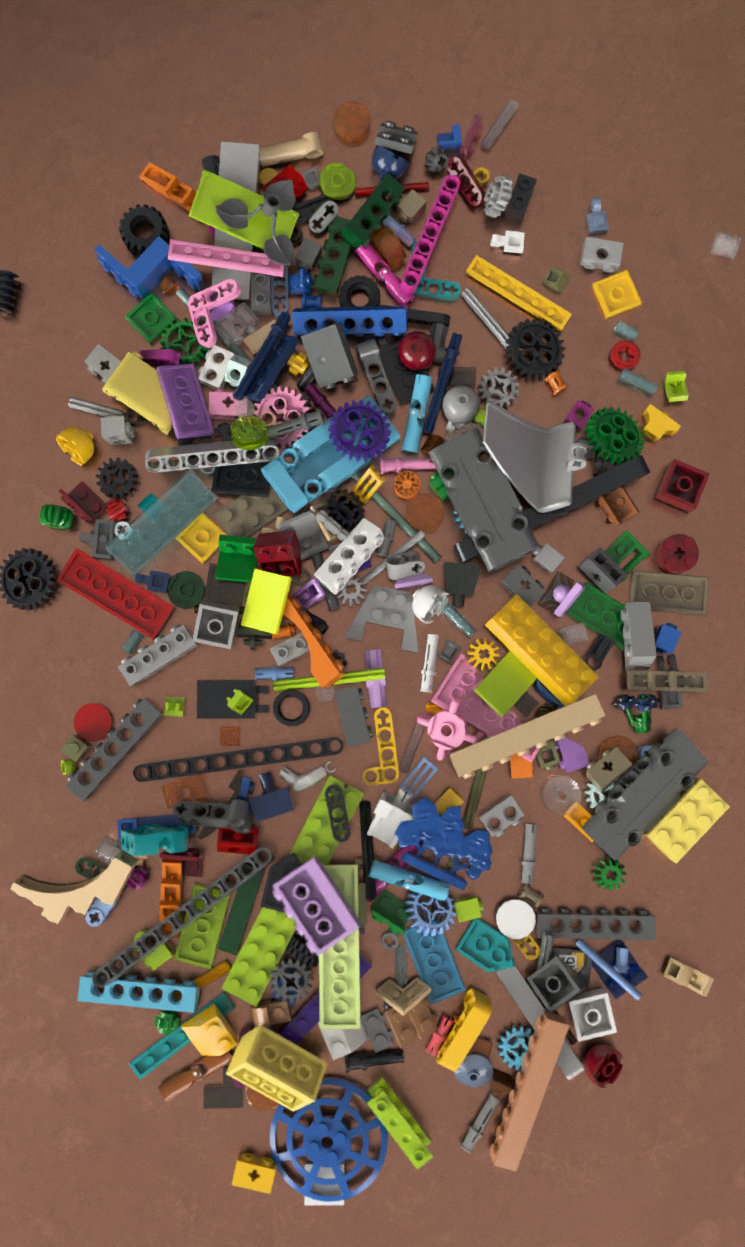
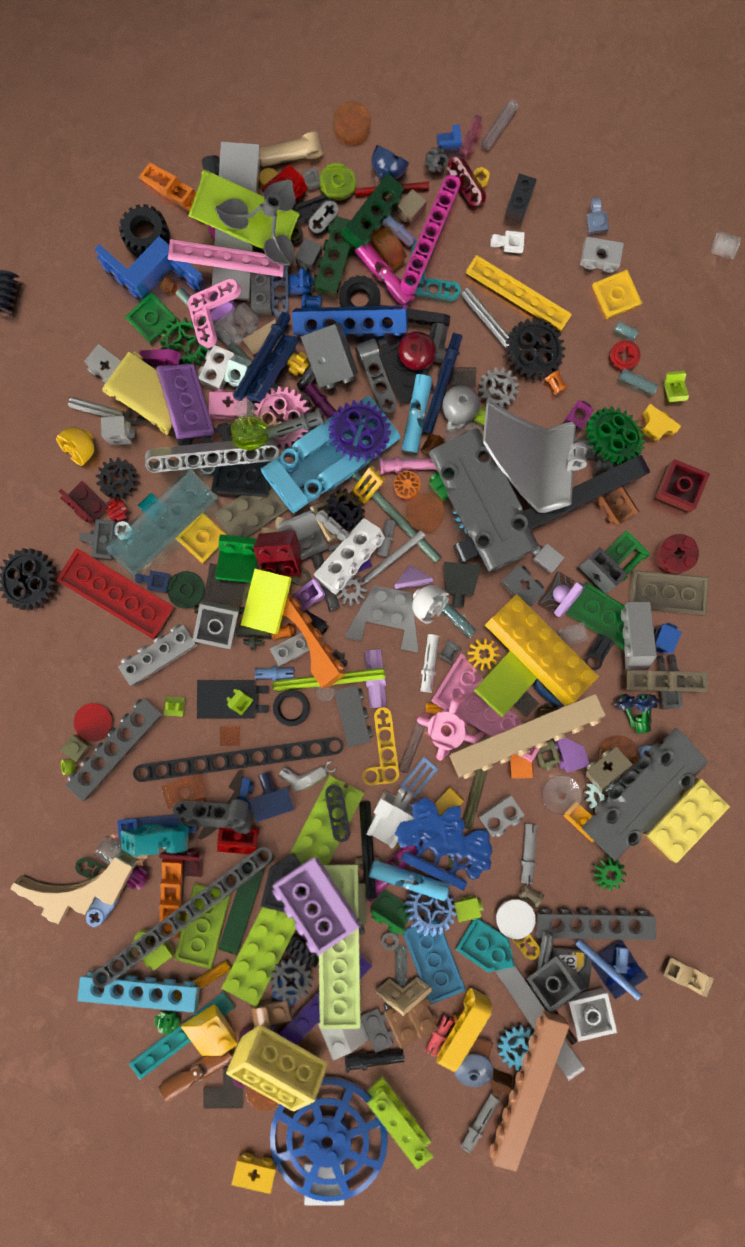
(56, 516): green gear -> none
(131, 642): clear light blue pin -> none
(396, 137): dark grey plate -> none
(403, 565): light grey piece -> none
(498, 196): light grey gear -> none
(556, 279): olive slope -> none
(603, 1065): dark red cylinder -> none

